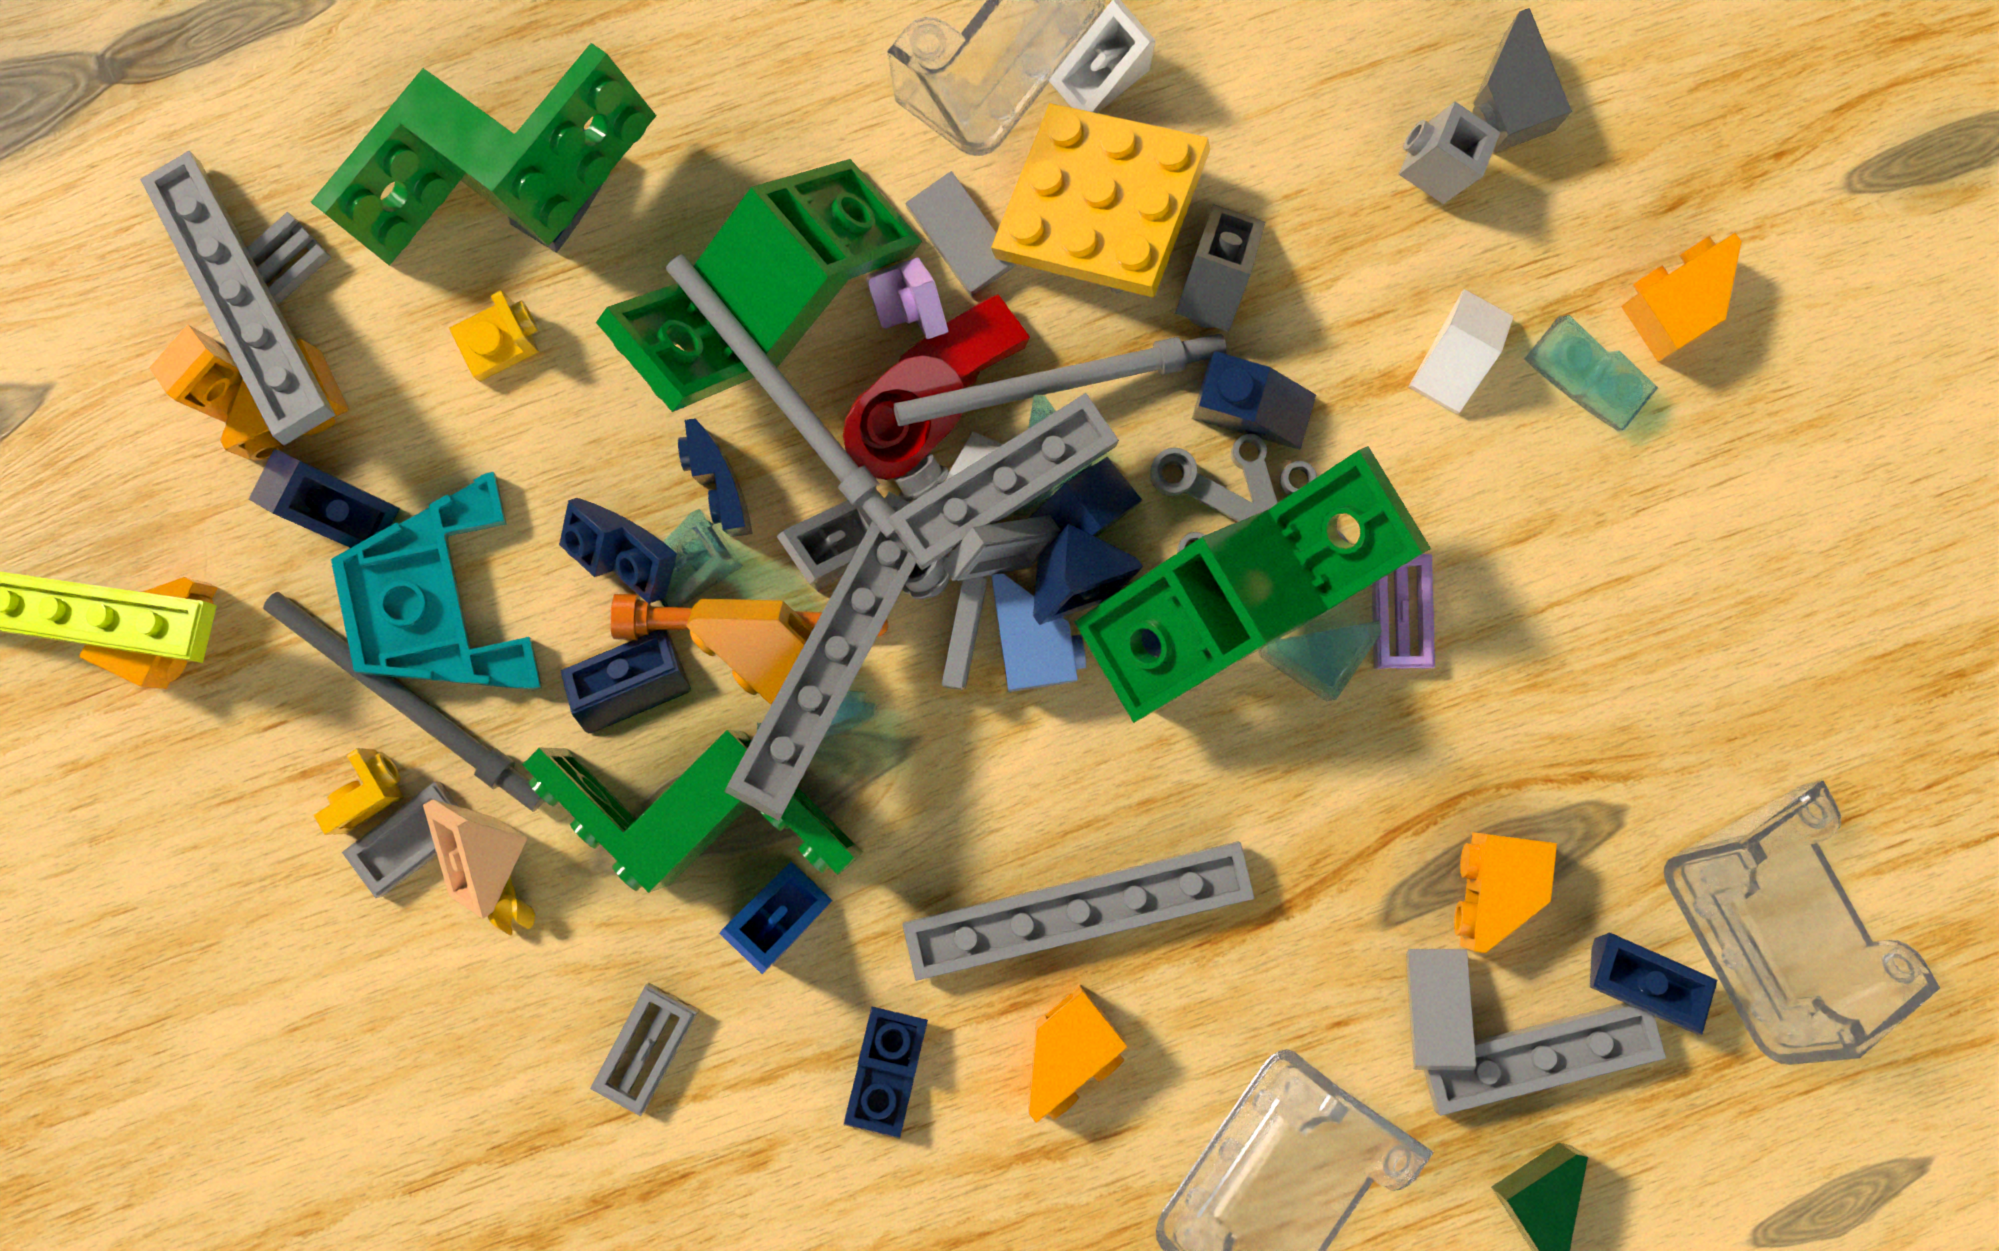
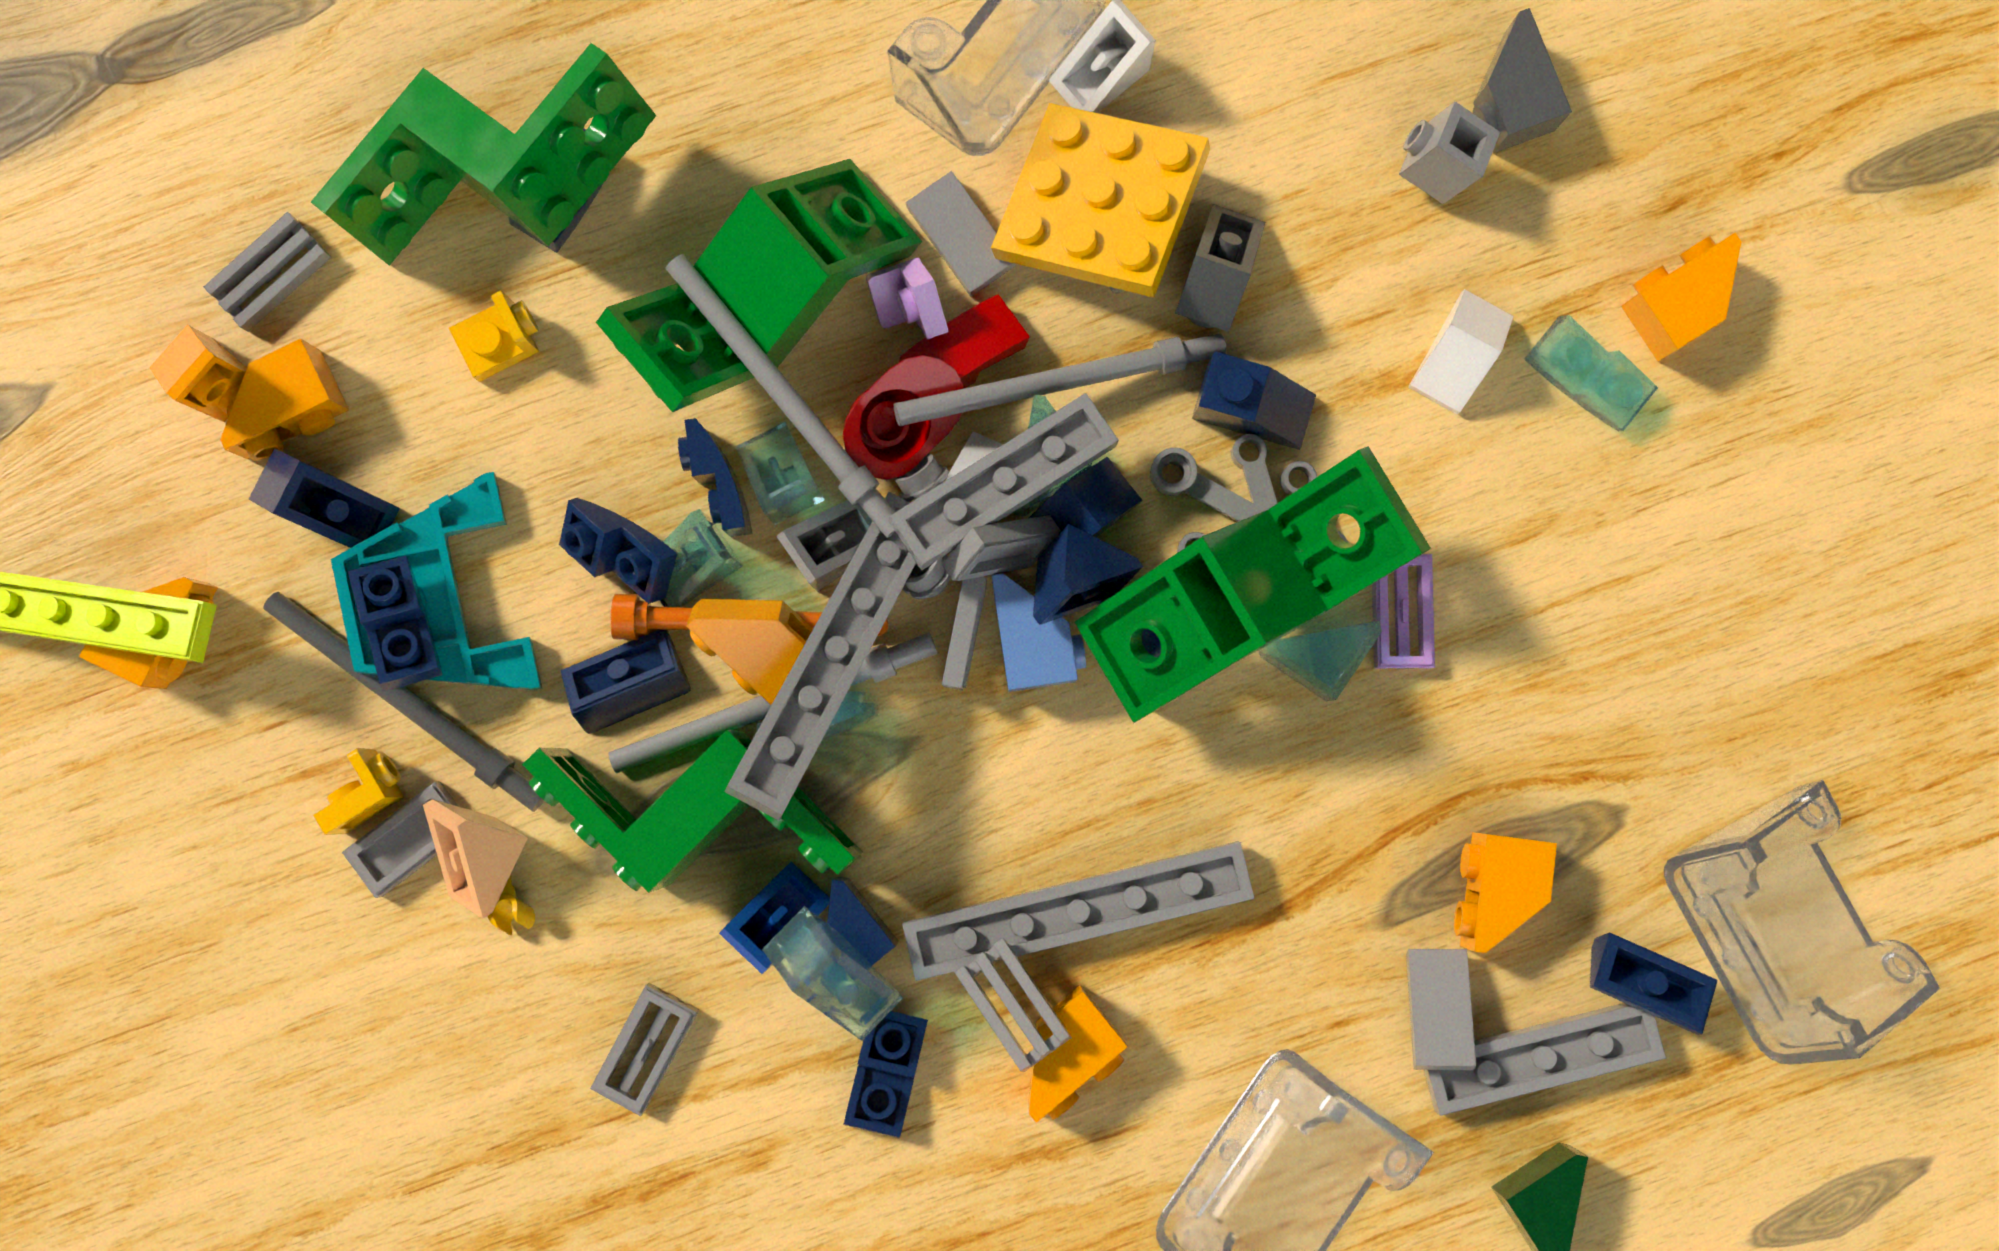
(237, 299): light grey plate -> none
(395, 623): none -> dark blue slope
(779, 474): none -> clear light blue slope
(831, 974): none -> clear light blue slope
(858, 921): none -> dark blue slope
(878, 664): none -> light grey bar
(984, 963): none -> light grey tile

